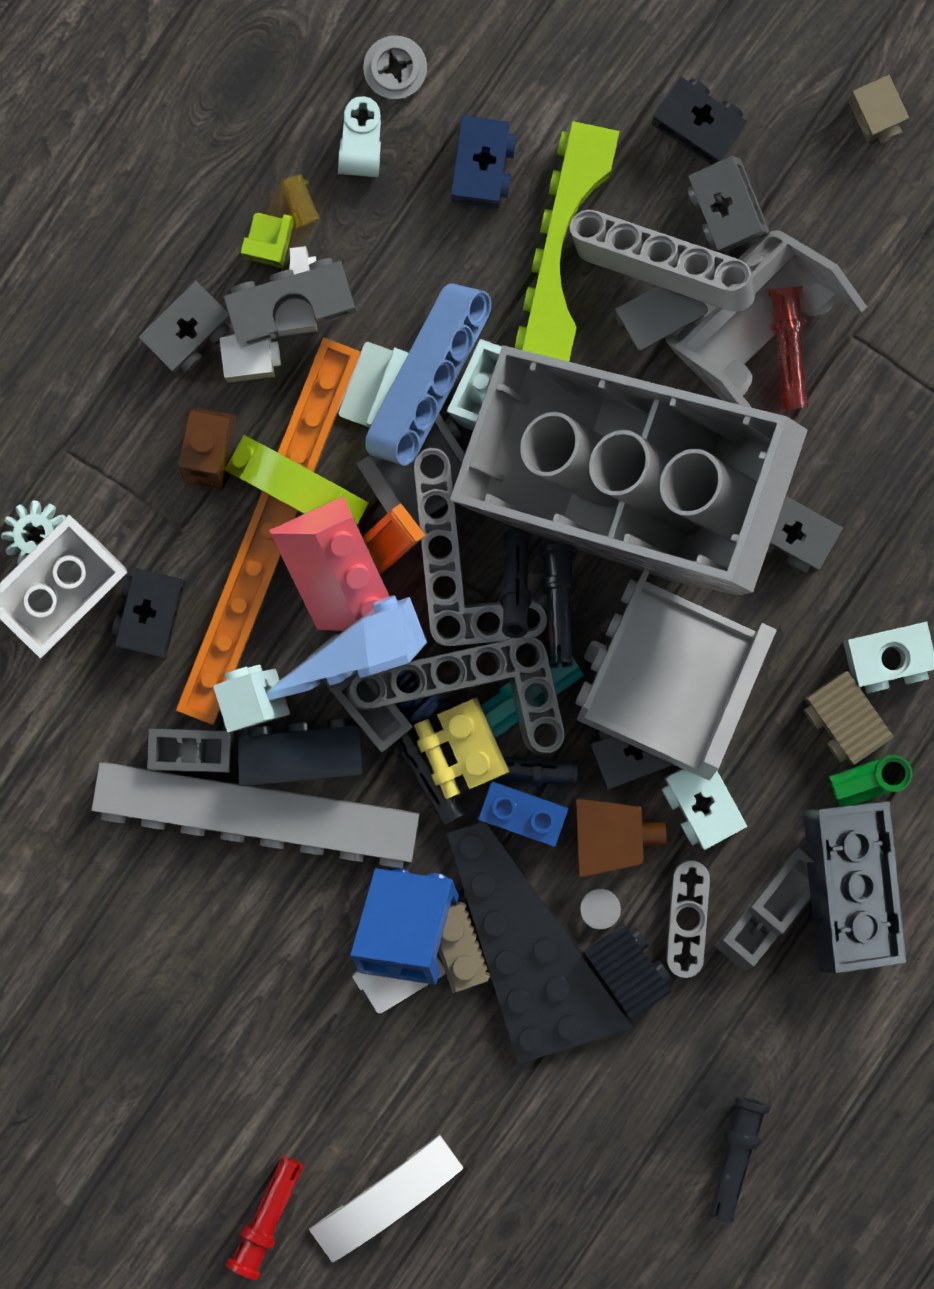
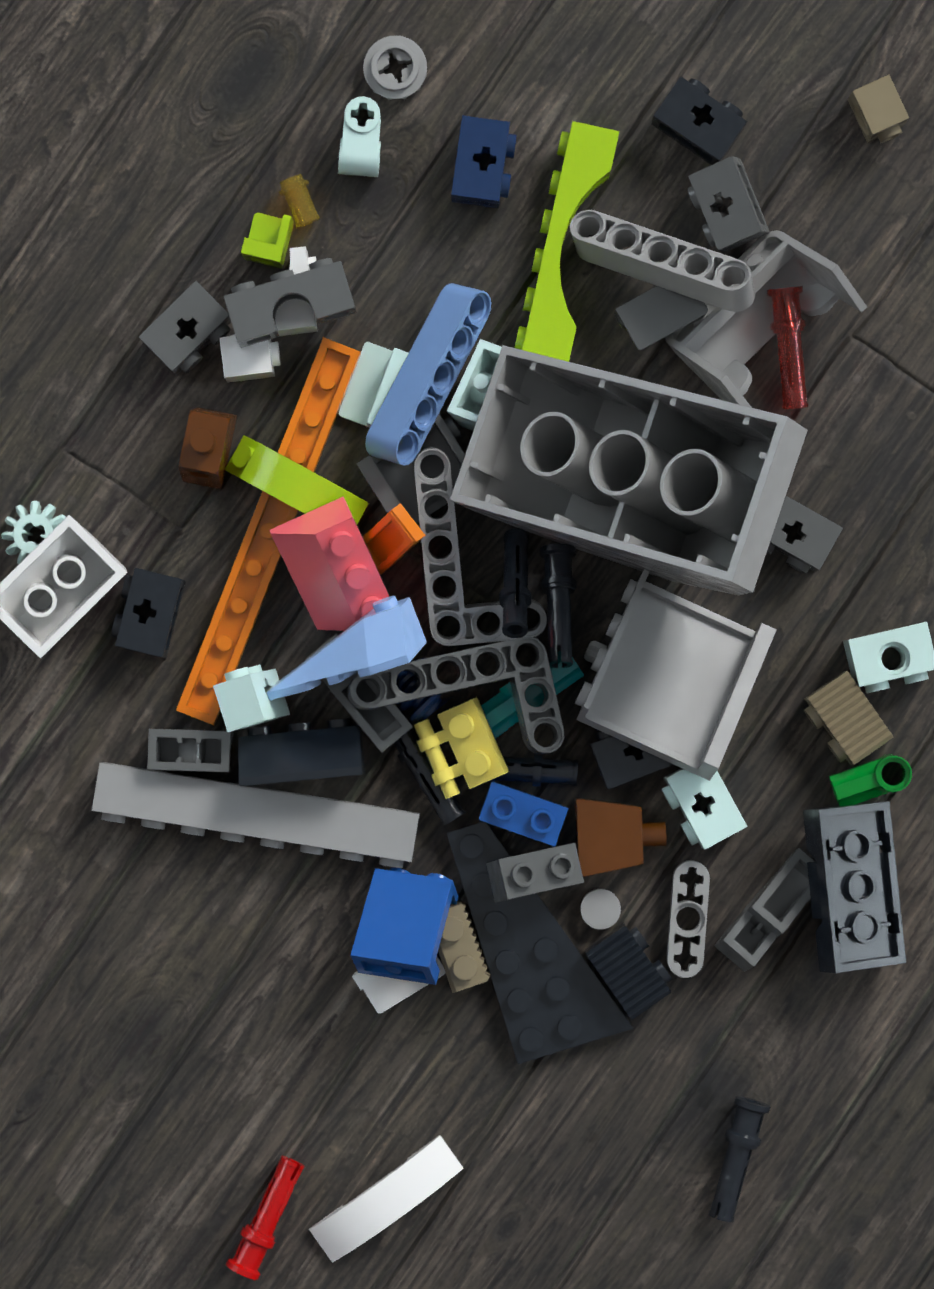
(535, 872): none -> dark grey brick

